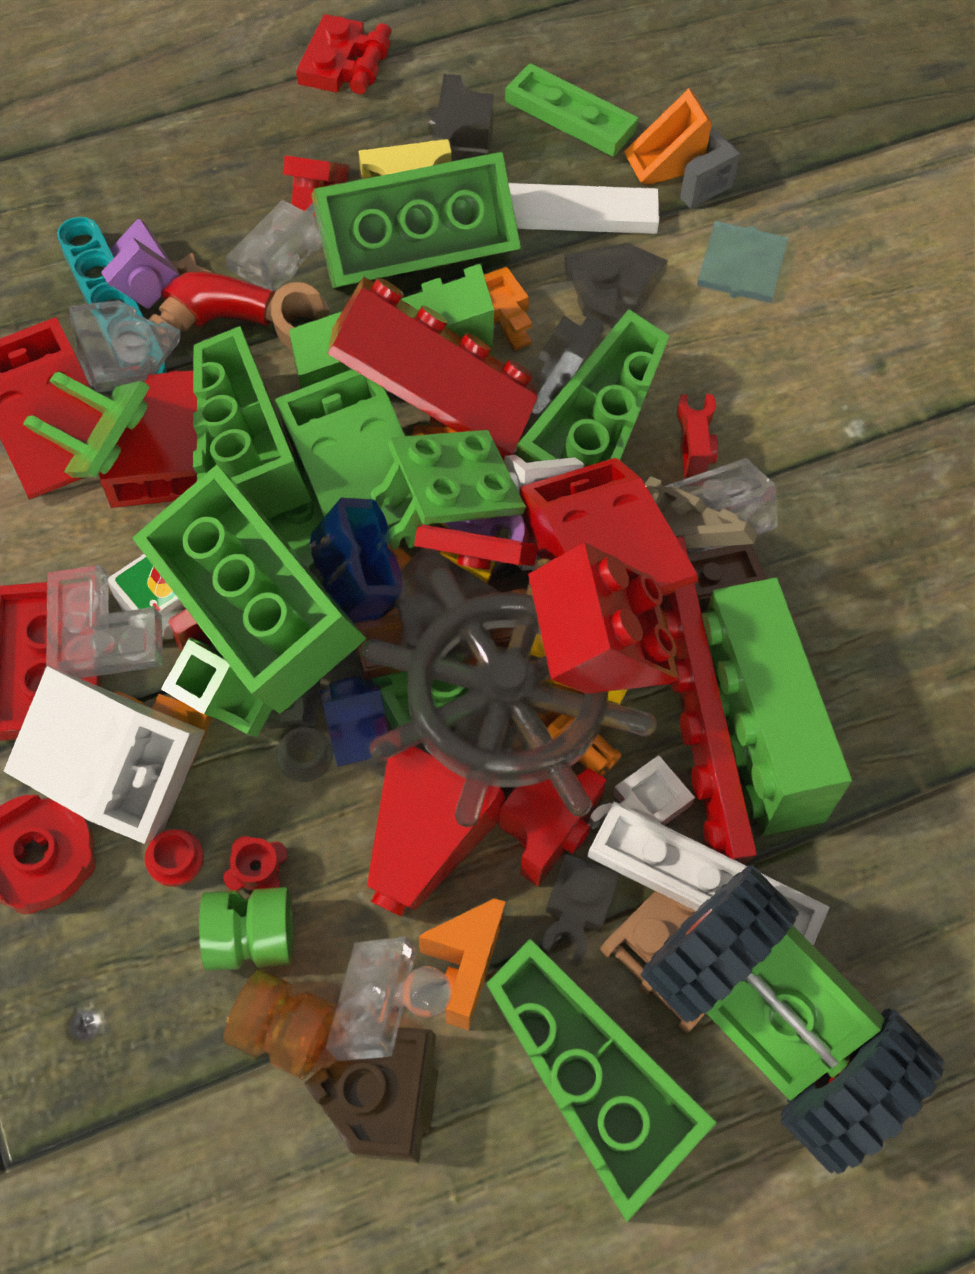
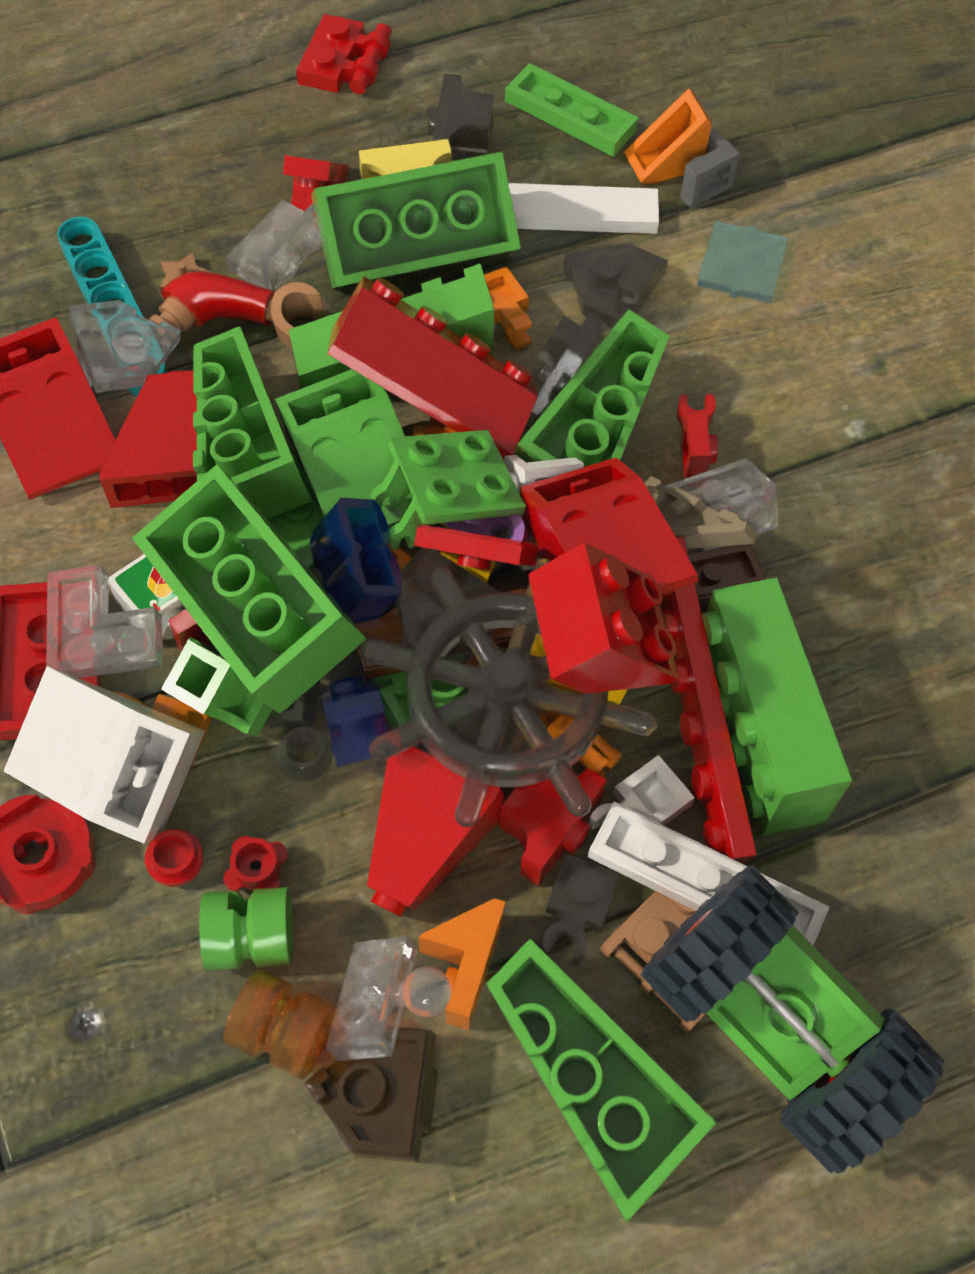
(120, 410): bright green plate -> none
(139, 265): medium lavender bracket -> none

